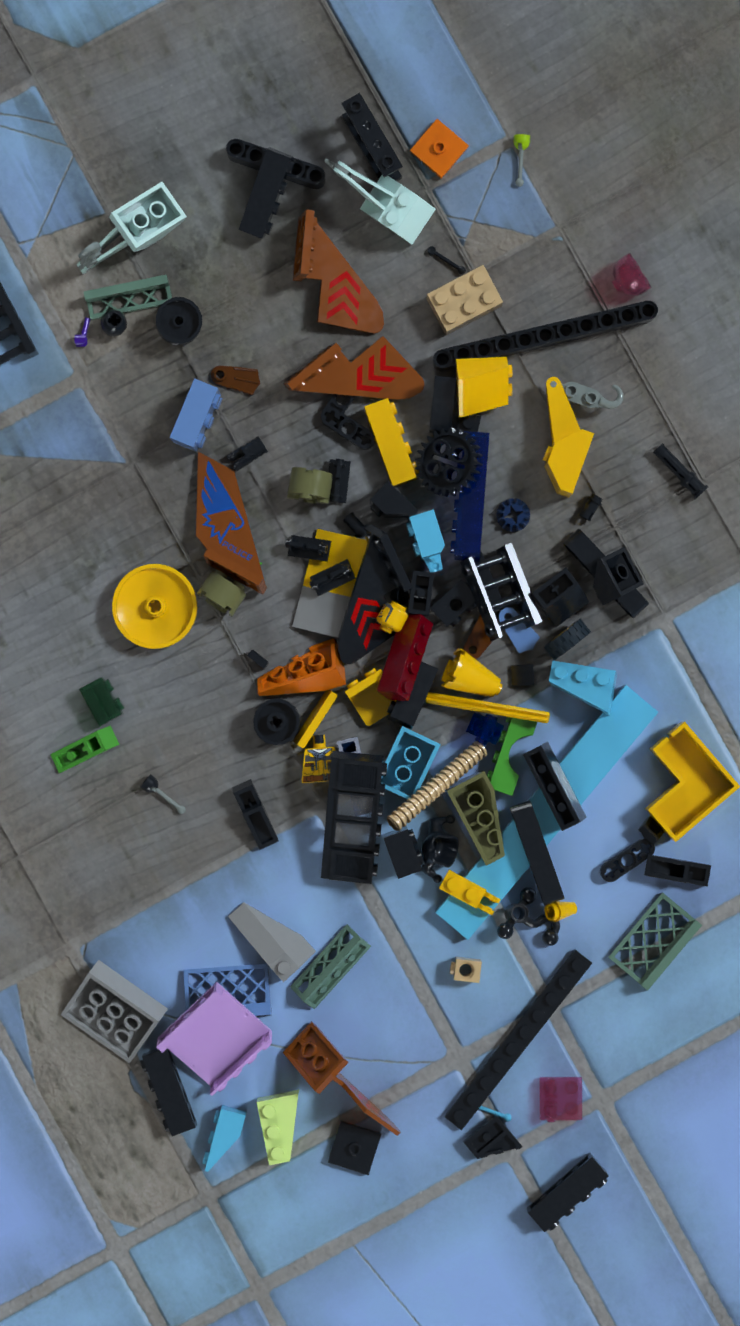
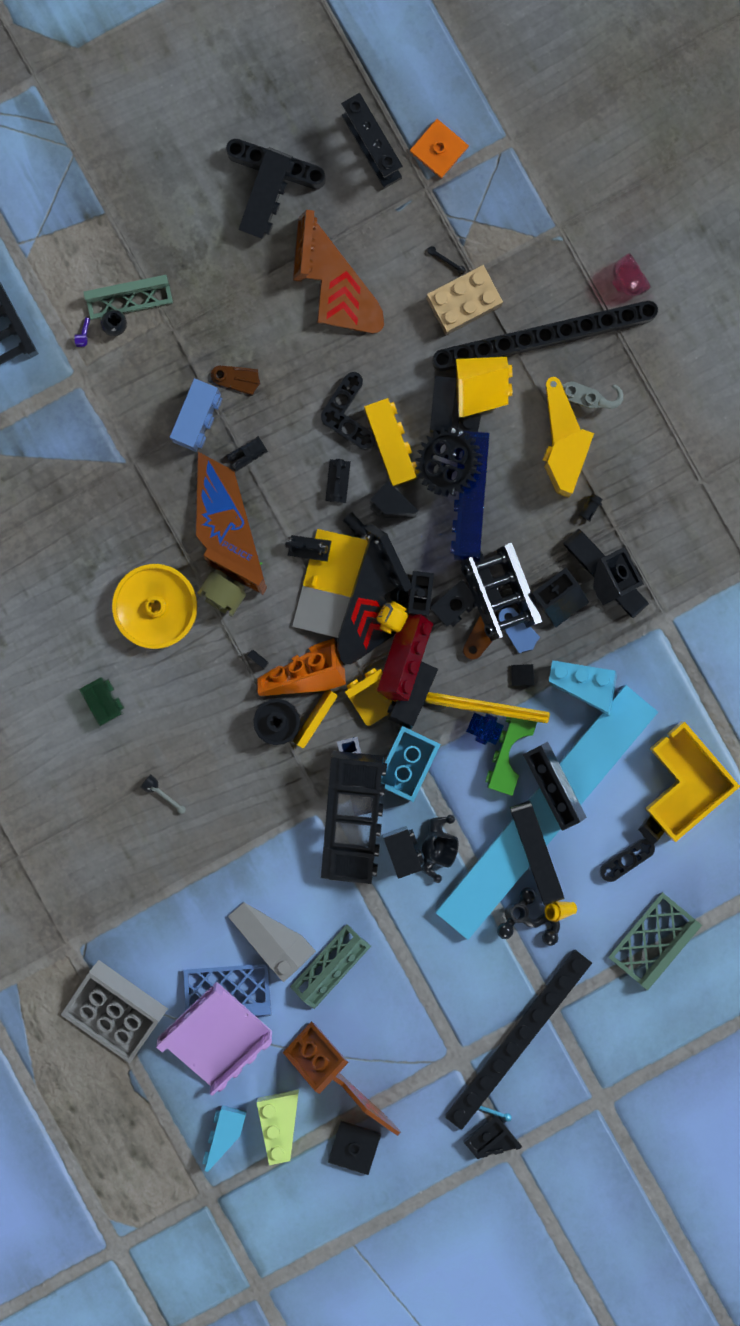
(85, 749): bright green slope -> none
(139, 222): light aqua slope -> none
(169, 1091): black brick -> none
(180, 308): black wheel -> none
(255, 814): black slope -> none
(310, 485): olive brick -> none
(317, 761): torso -> none
(332, 577): black hinge -> none
(374, 374): dark orange piece -> none
(389, 203): light aqua slope -> none
(427, 539): medium azure hinge -> none
(437, 786): tan piece -> none
(467, 891): yellow hinge -> none
(470, 676): yellow cone -> none
(473, 976): tan brick -> none
(478, 810): olive wedge -> none
(508, 523): dark blue gear -> none
(521, 142): hinge -> none
(560, 1098): clear pink hinge -> none
(567, 639): black wheel -> none
(567, 1193): black brick -> none
(677, 870): black slope -> none
(687, 478): black pin -> none

